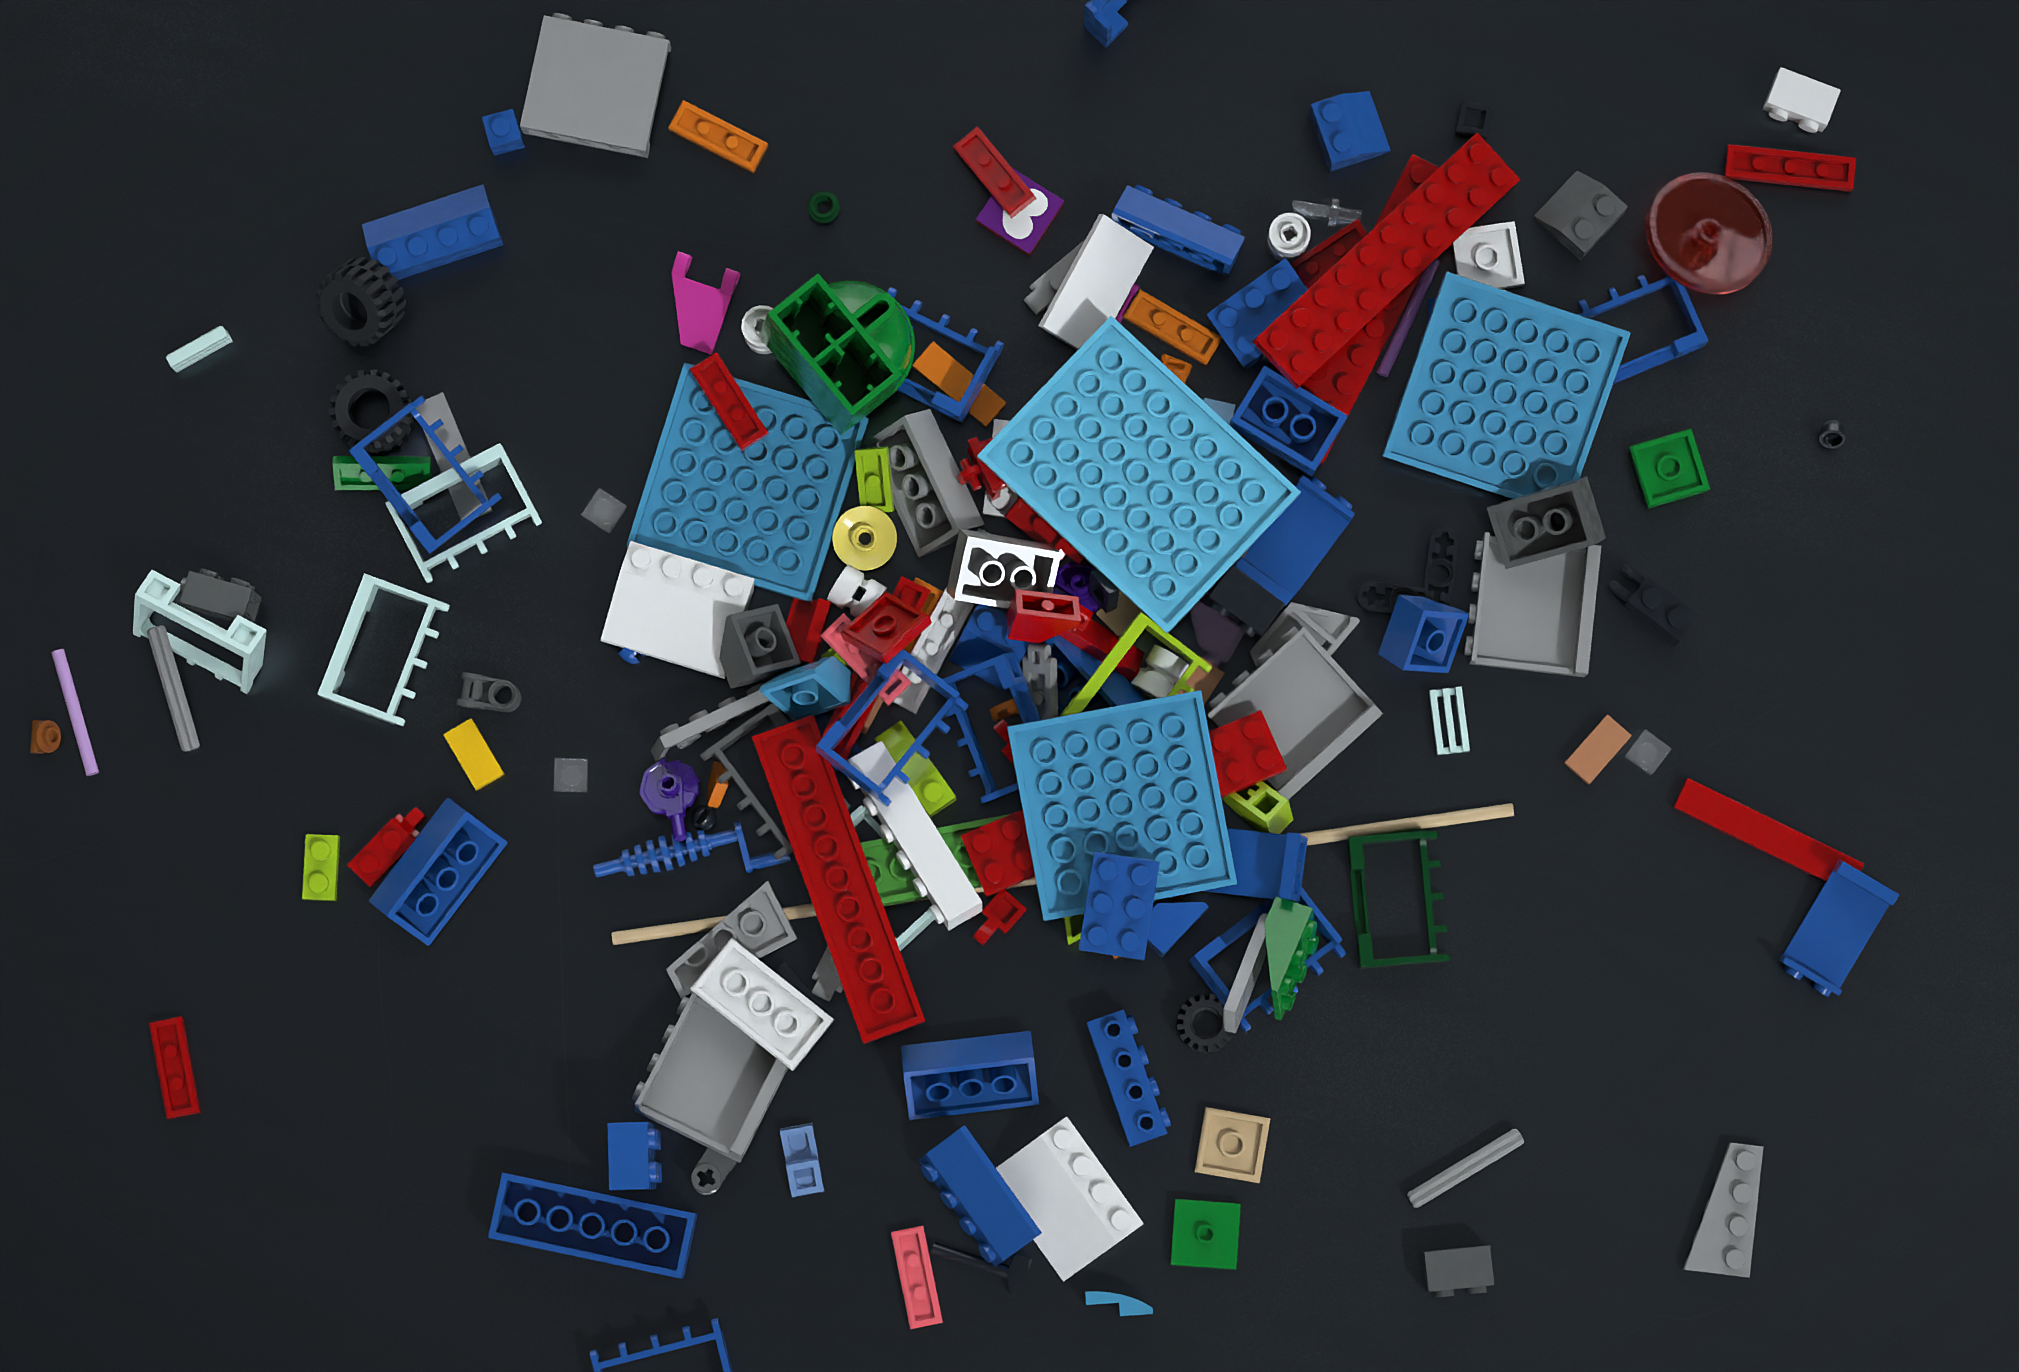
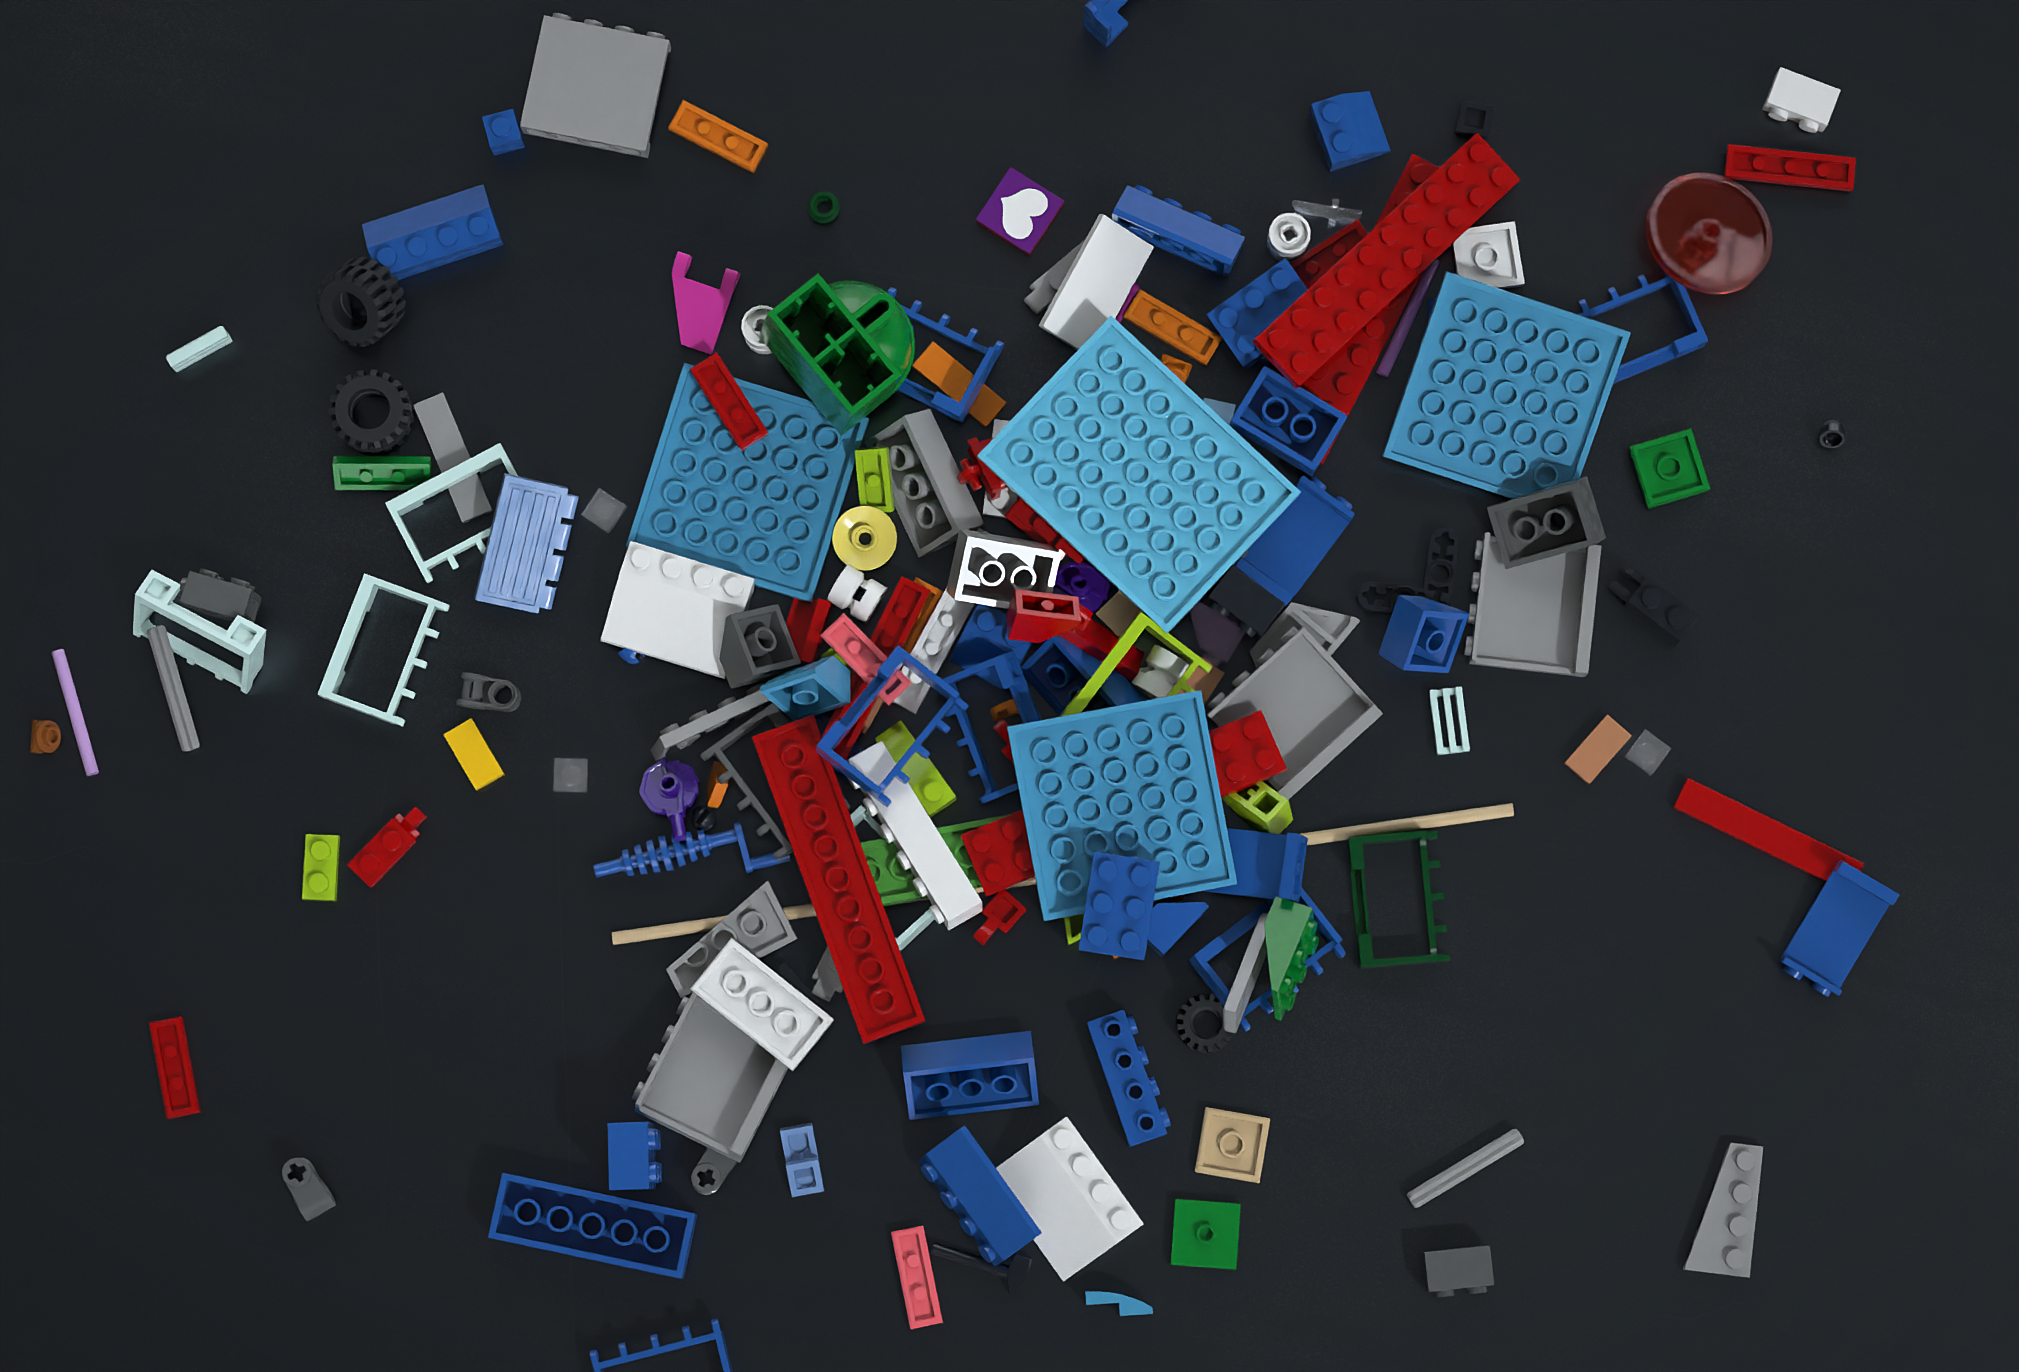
(309, 1194): none -> dark grey piece
(395, 497): blue hinge -> none
(437, 871): blue slope -> none
(523, 543): none -> medium blue hinge
(885, 627): red tile -> none
(994, 172): red tile -> none
(1041, 678): light grey hinge -> none
(1103, 591): black plate -> none
(1580, 213): dark grey slope -> none

